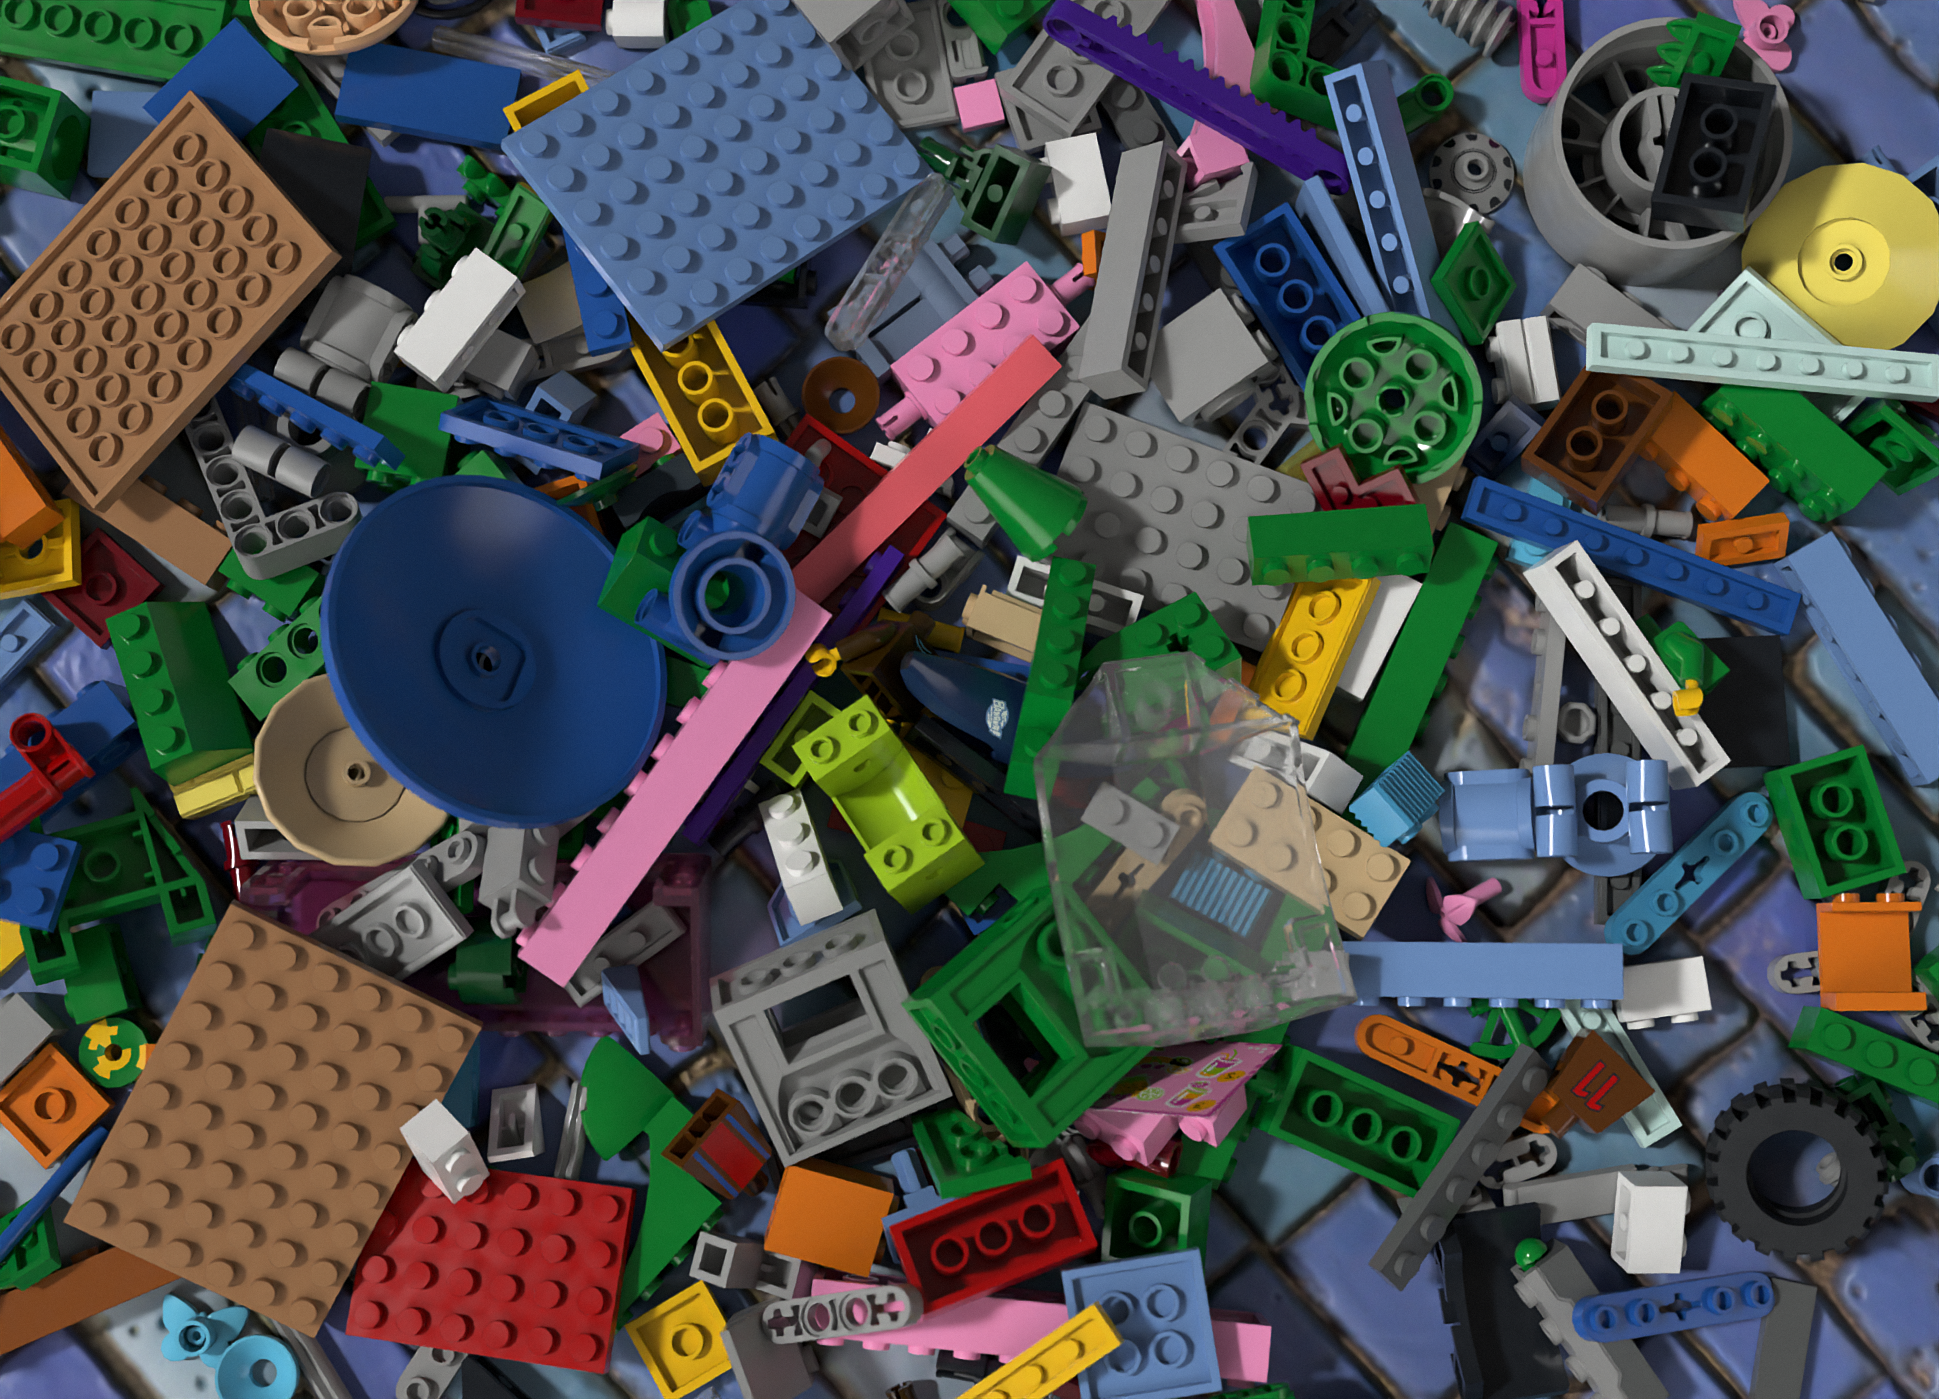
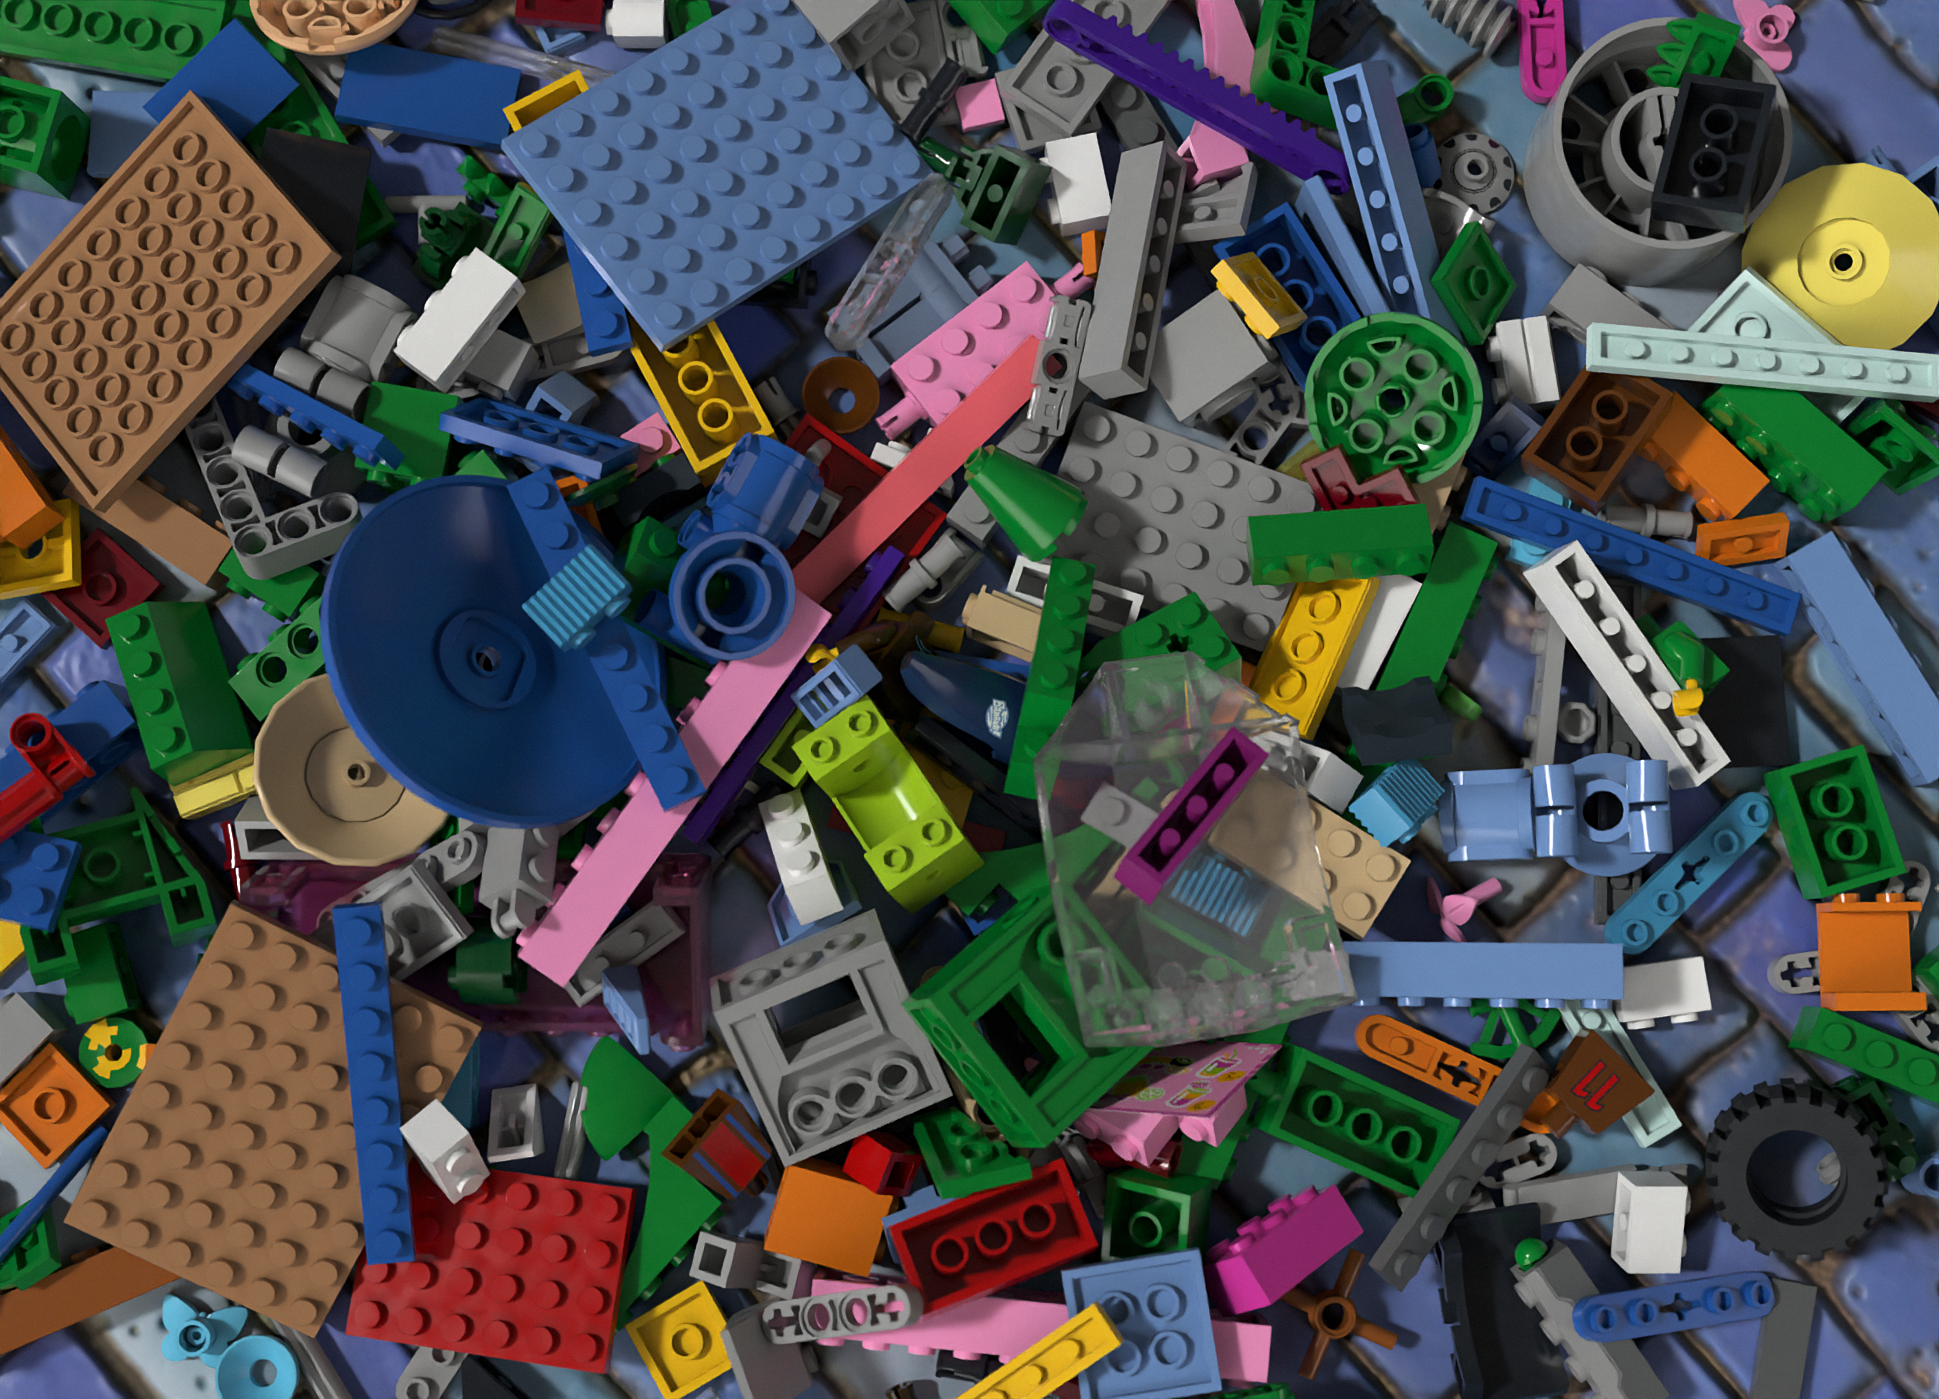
(374, 1082): none -> blue plate
(579, 599): none -> dark azure brick
(611, 650): none -> blue plate
(837, 686): none -> medium blue slope
(883, 1163): none -> red brick
(933, 100): none -> black pin
(1065, 336): none -> light grey piece
(1190, 816): none -> magenta brick
(1259, 294): none -> yellow plate
(1278, 1249): none -> dark pink brick
(1349, 1322): none -> dark orange bar
(1396, 723): none -> black brick
(1423, 154): none -> blue brick
(1460, 704): none -> bright green tile

